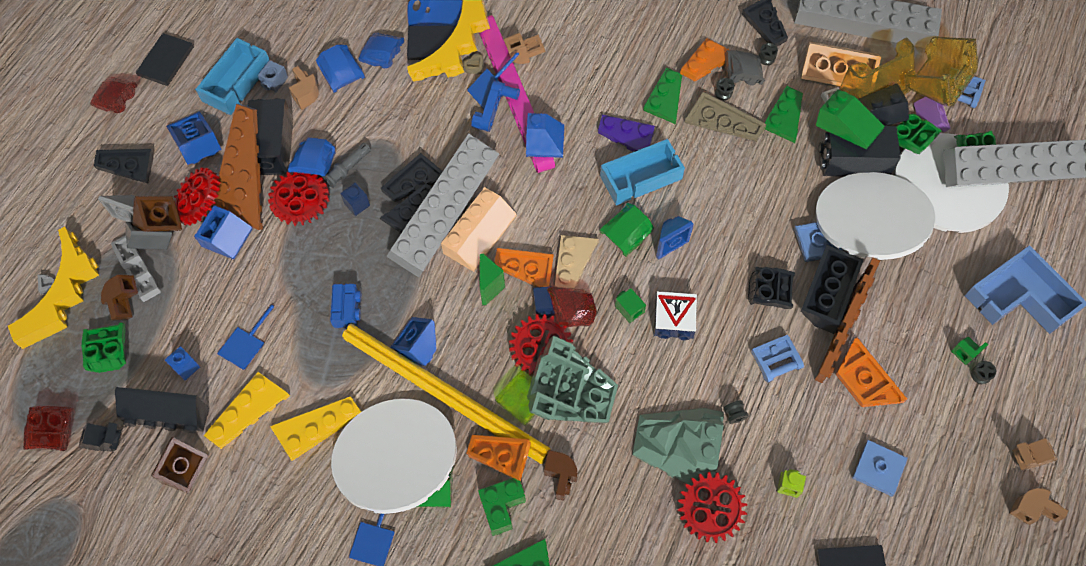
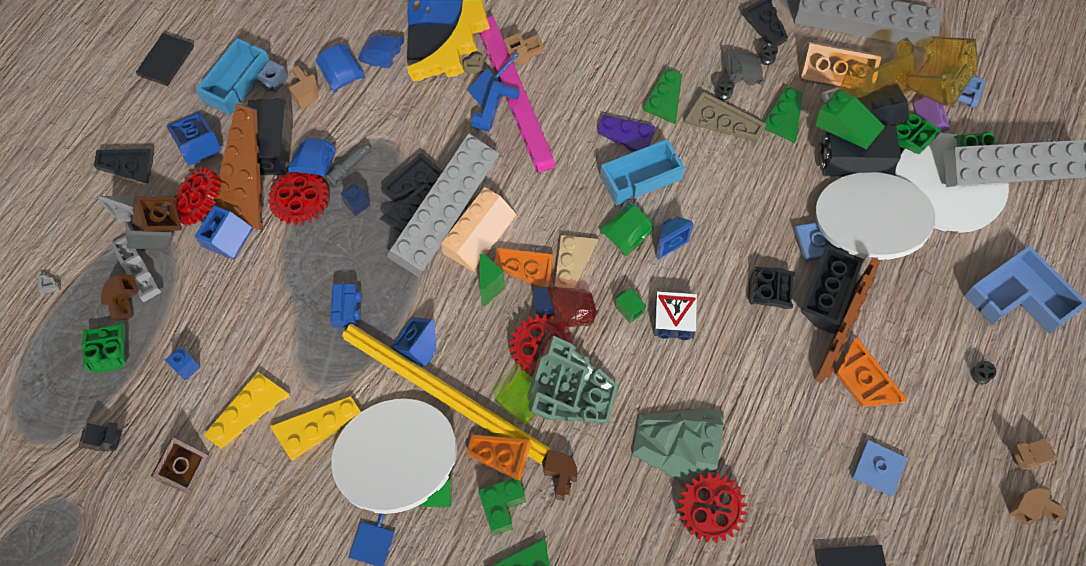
(47, 428): clear red slope -> none
(49, 314): yellow arch -> none
(113, 94): clear red slope -> none
(160, 409): black slope -> none
(243, 346): blue piece -> none
(544, 136): blue slope -> none
(704, 60): orange wing -> none
(736, 412): pearl dark grey wheel -> none
(776, 351): medium blue plate -> none
(791, 483): lime brick -> none
(967, 350): green panel -> none

